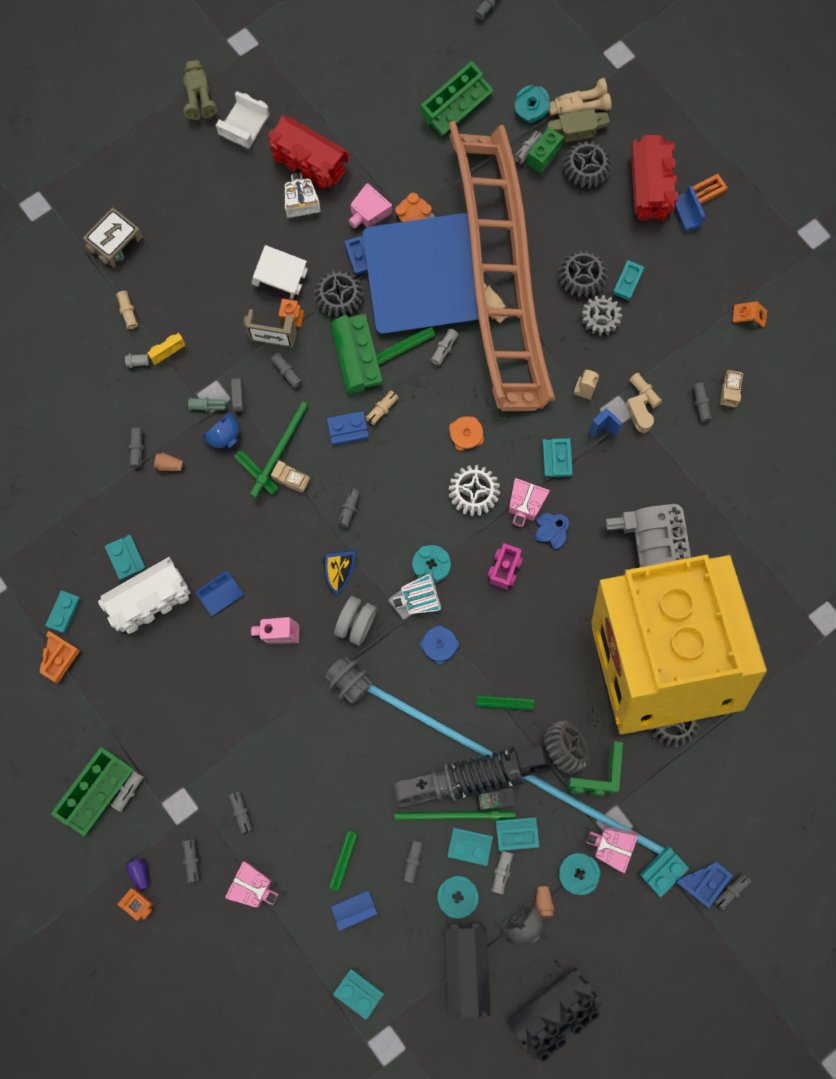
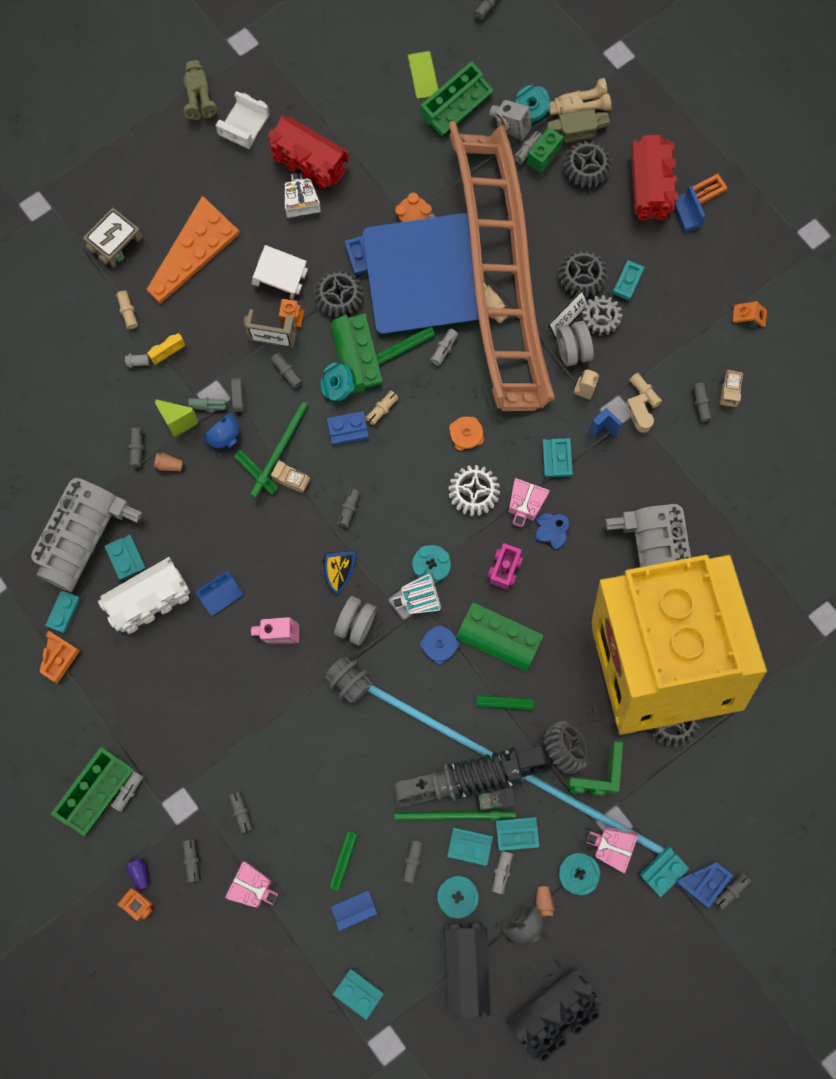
(77, 532): none -> light grey piece
(177, 417): none -> lime slope
(195, 246): none -> orange wing
(345, 382): none -> teal plate
(369, 208): bright pink torso -> none
(423, 74): none -> lime sticker
(499, 637): none -> green brick
(513, 117): none -> light grey torso
(569, 312): none -> sticker
(574, 343): none -> light grey wheel

